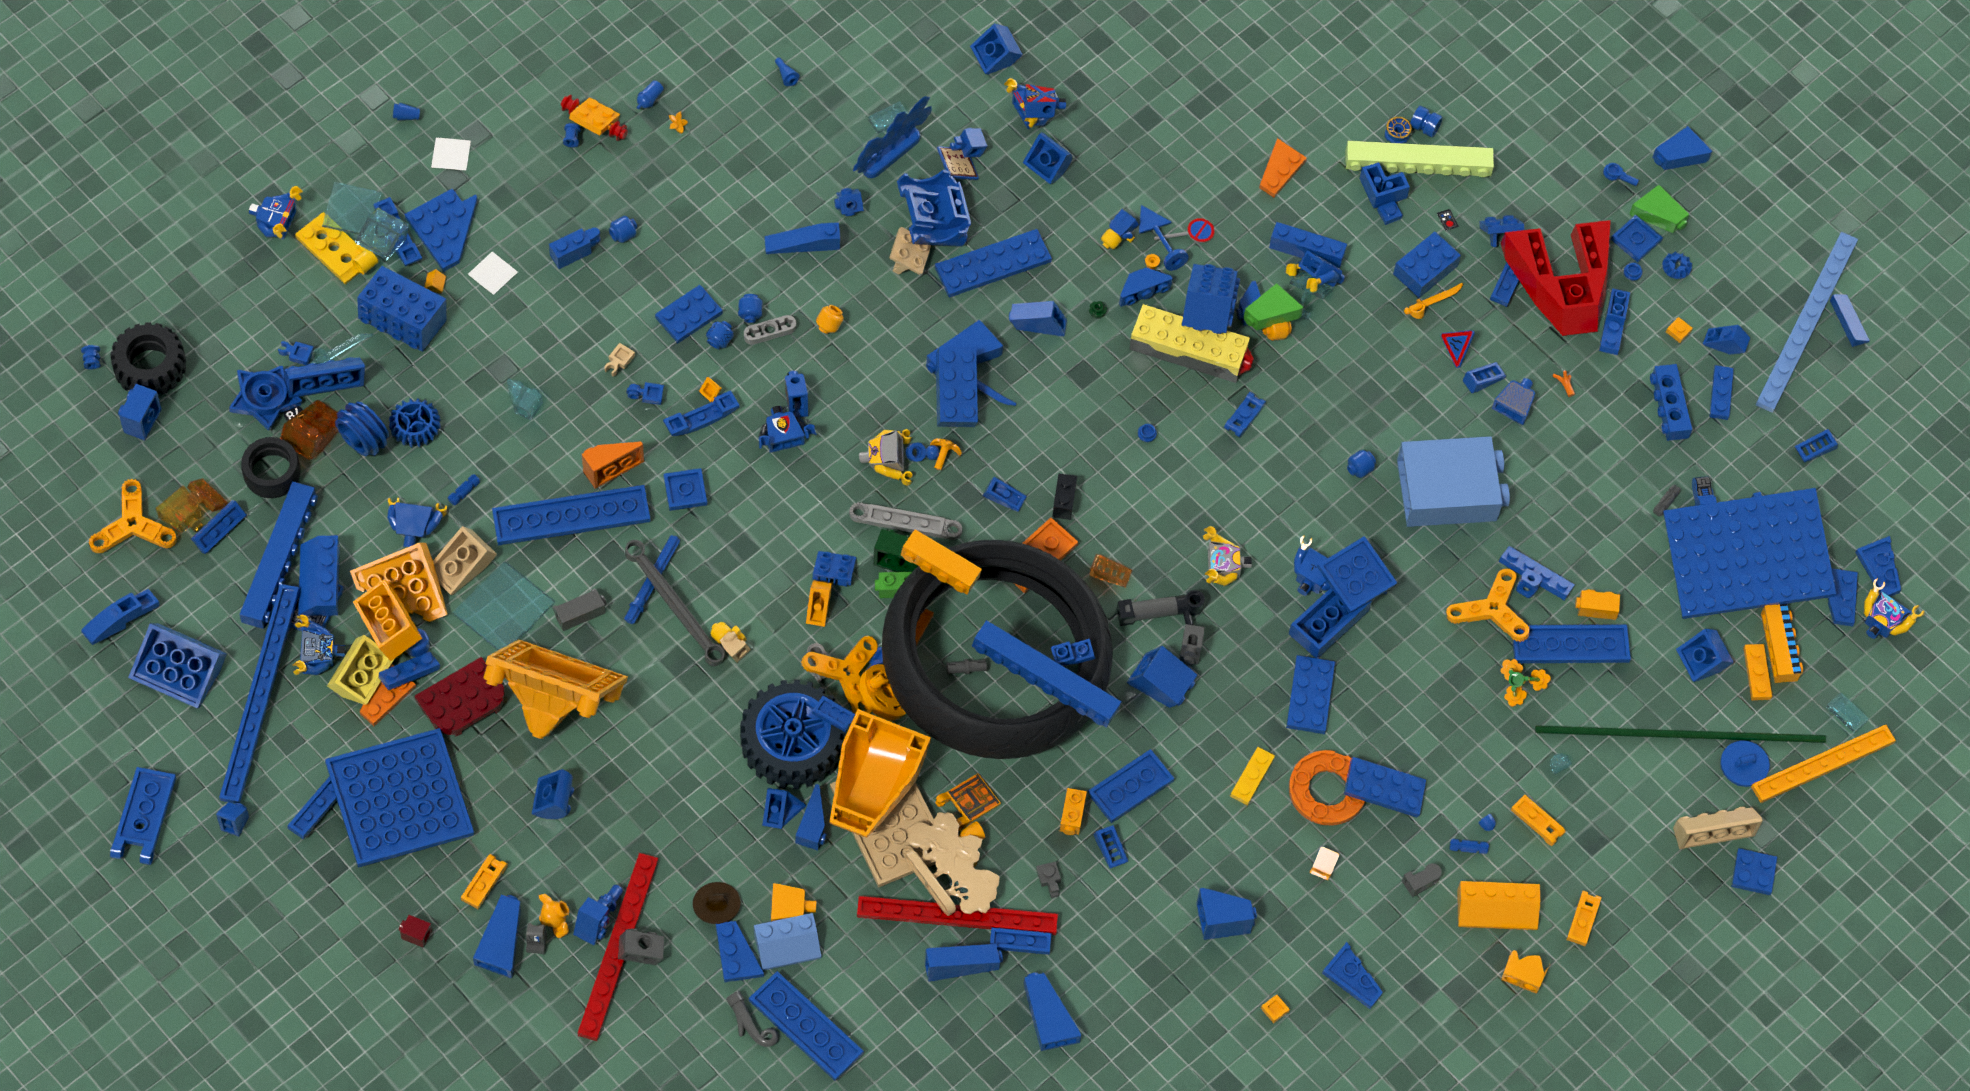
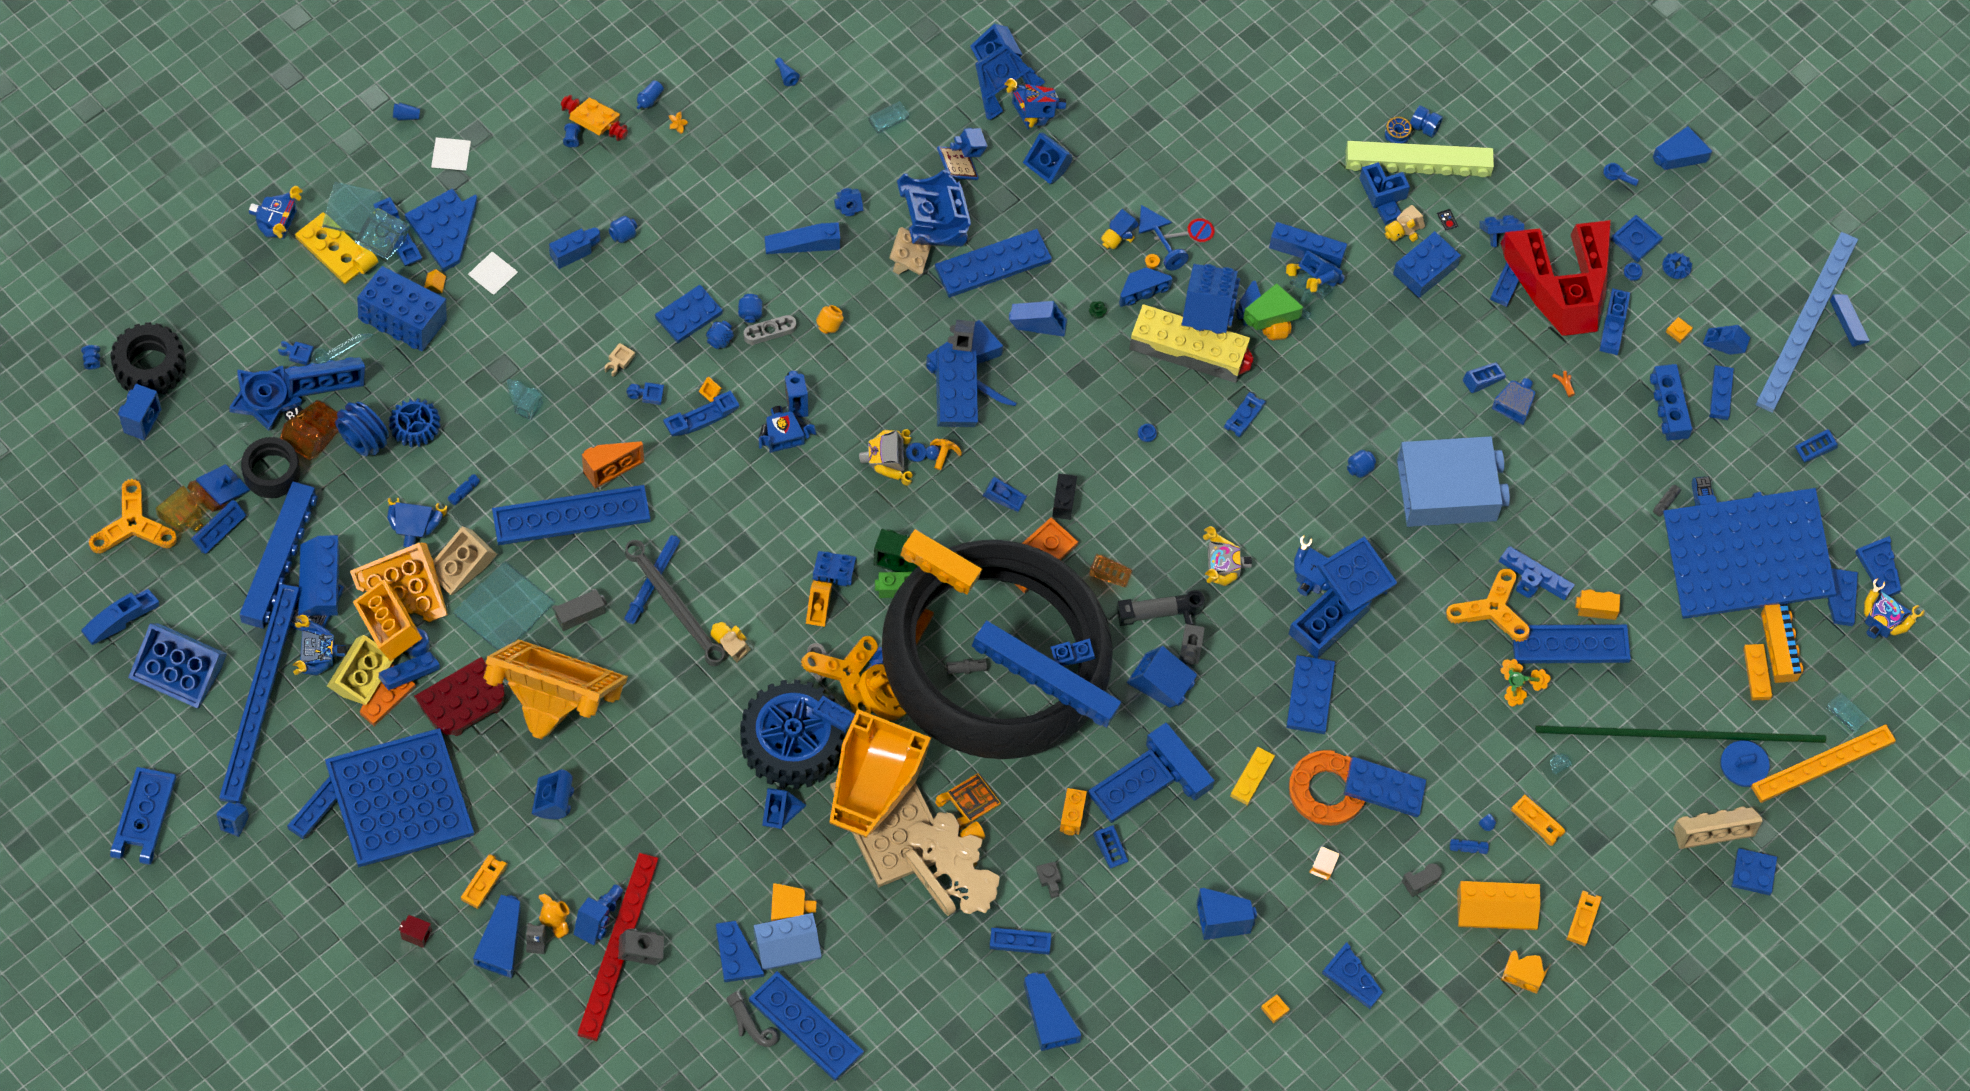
(222, 484): none -> blue piece
(685, 489): blue plate -> none
(716, 903): dark brown shield -> none
(812, 827): blue slope -> none
(898, 140): blue plant -> none
(905, 521): light grey plate -> none
(932, 914): red plate -> none
(961, 961): blue slope -> none
(963, 335): none -> dark grey brick
(996, 70): none -> blue wing
(1180, 761): none -> blue brick
(1281, 168): orange wing -> none
(1406, 224): none -> piece
(1420, 305): light orange sword -> none
(1457, 345): piece -> none
(1660, 210): bright green slope -> none
(1704, 655): blue slope -> none

